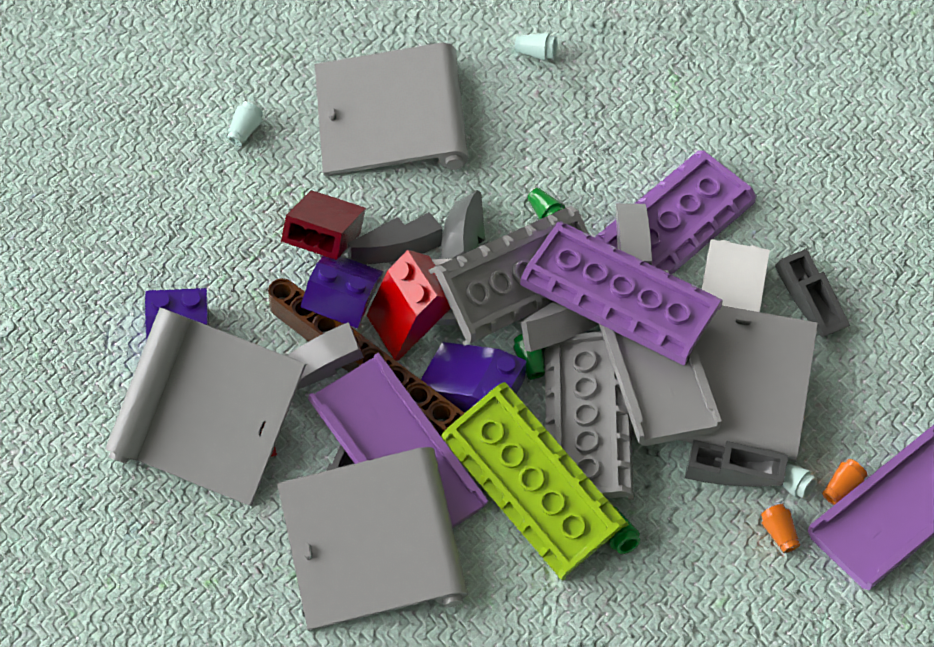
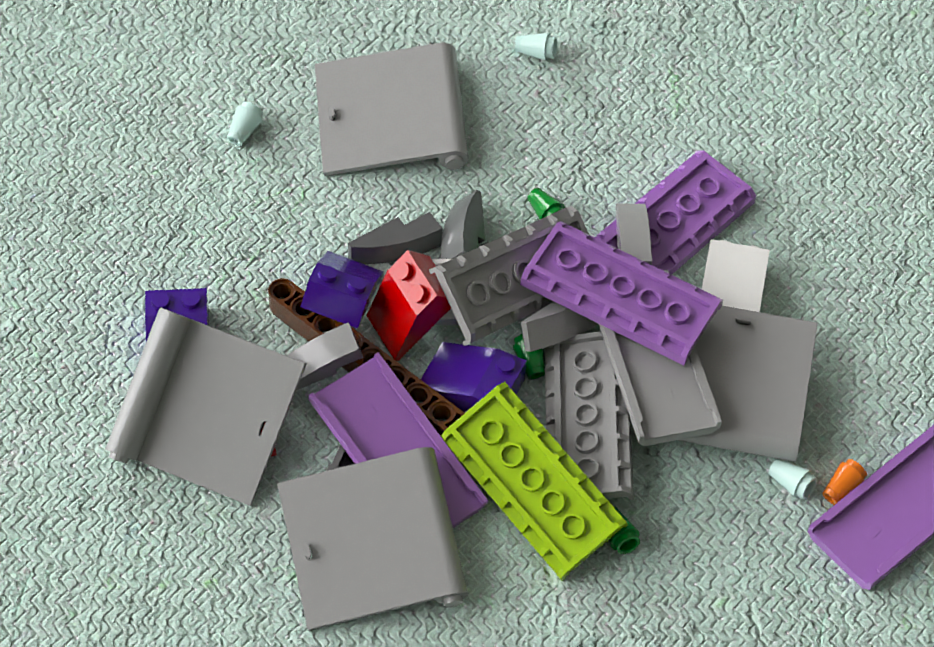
(323, 224): dark red brick -> none
(735, 465): dark grey slope -> none
(780, 526): orange cone -> none
(812, 292): dark grey slope -> none

